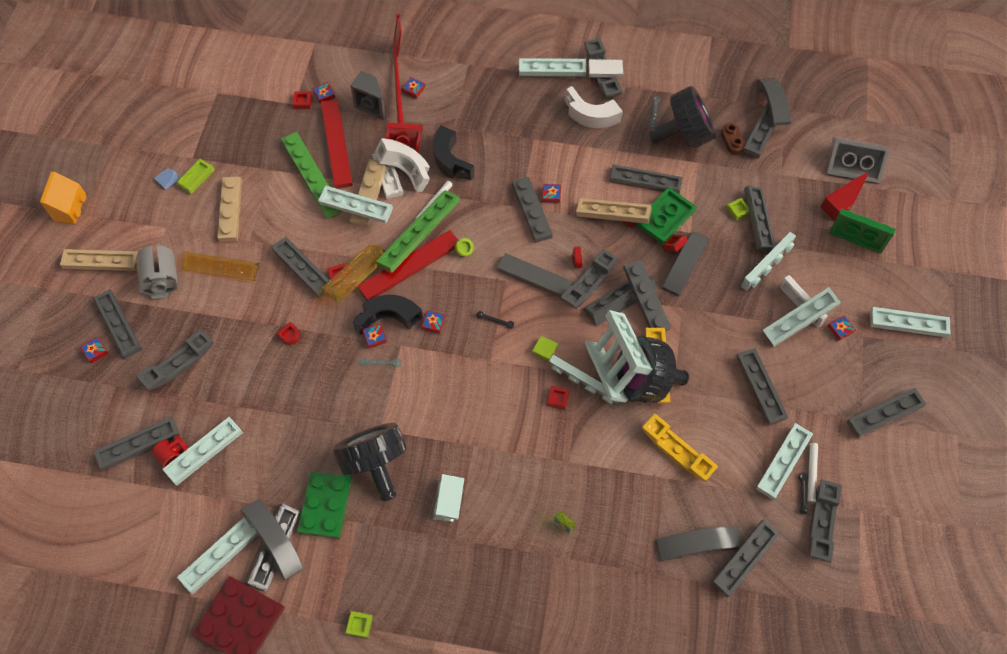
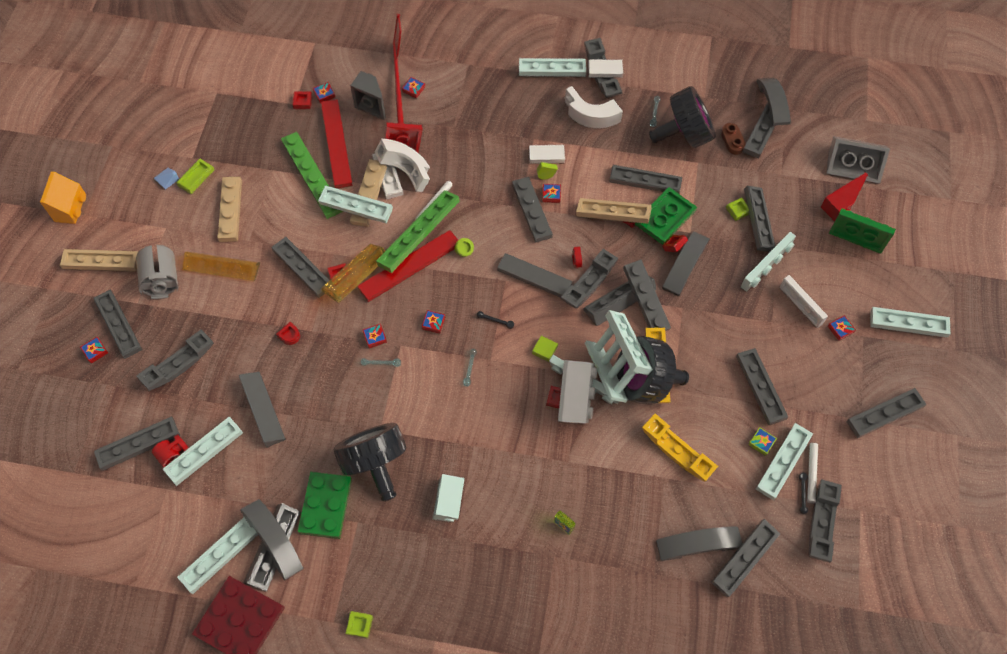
(262, 408): none -> dark grey slope
(388, 307): black arch -> none
(447, 163): black arch -> none
(467, 382): none -> clear light blue hinge
(546, 170): none -> lime tile
(547, 153): none -> white tile
(577, 392): none -> light grey slope
(762, 441): none -> tile
(801, 316): light aqua plate -> none

